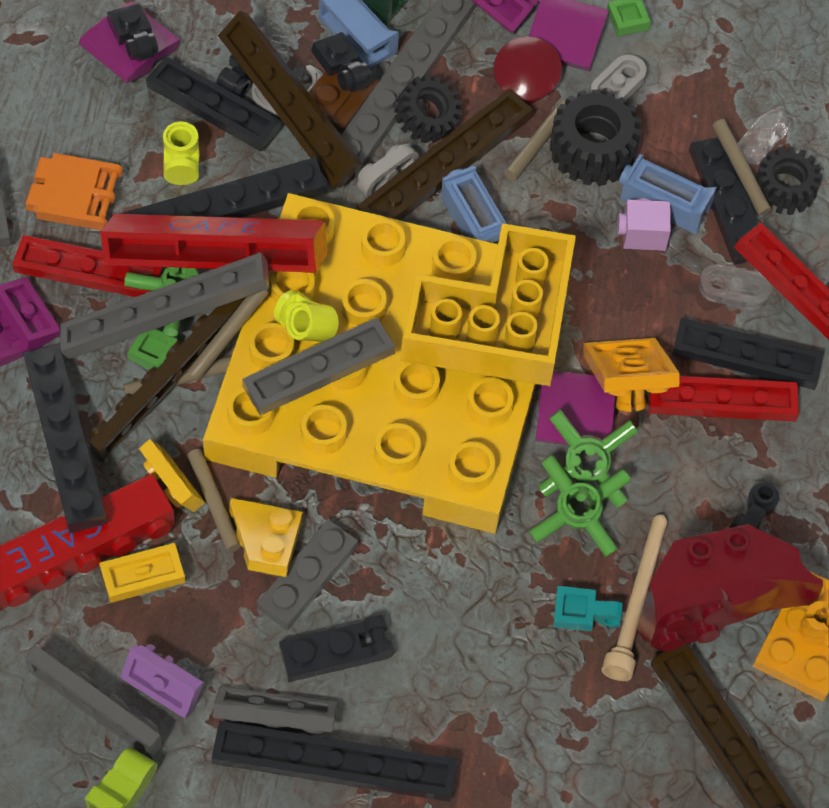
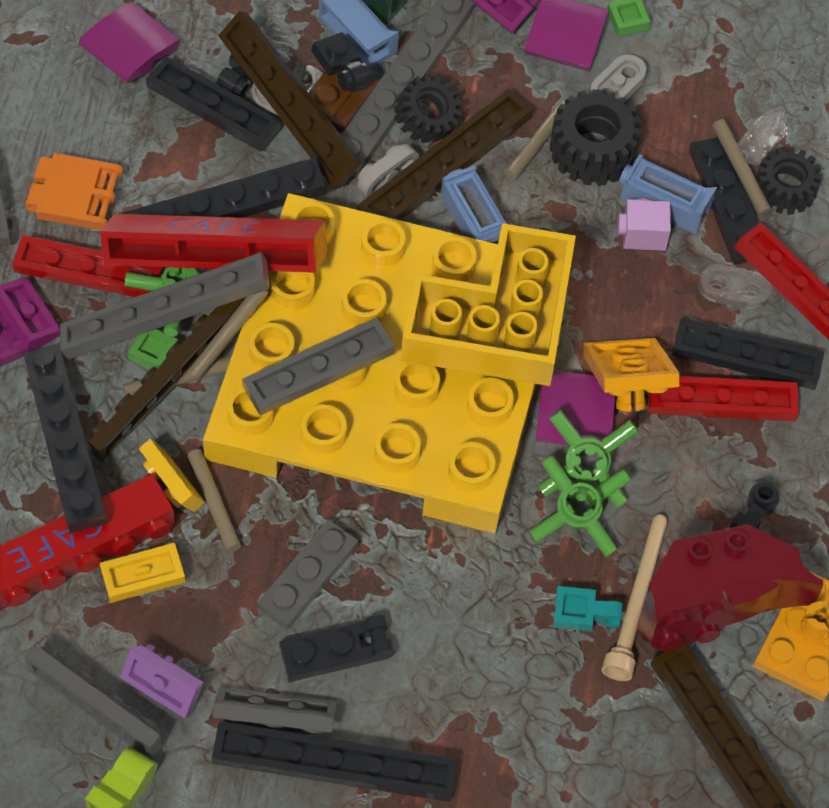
(134, 30): black plate -> none
(181, 163): neon yellow piece -> none
(266, 535): yellow wing -> none
(305, 318): neon yellow piece -> none
(528, 68): dark red dish -> none

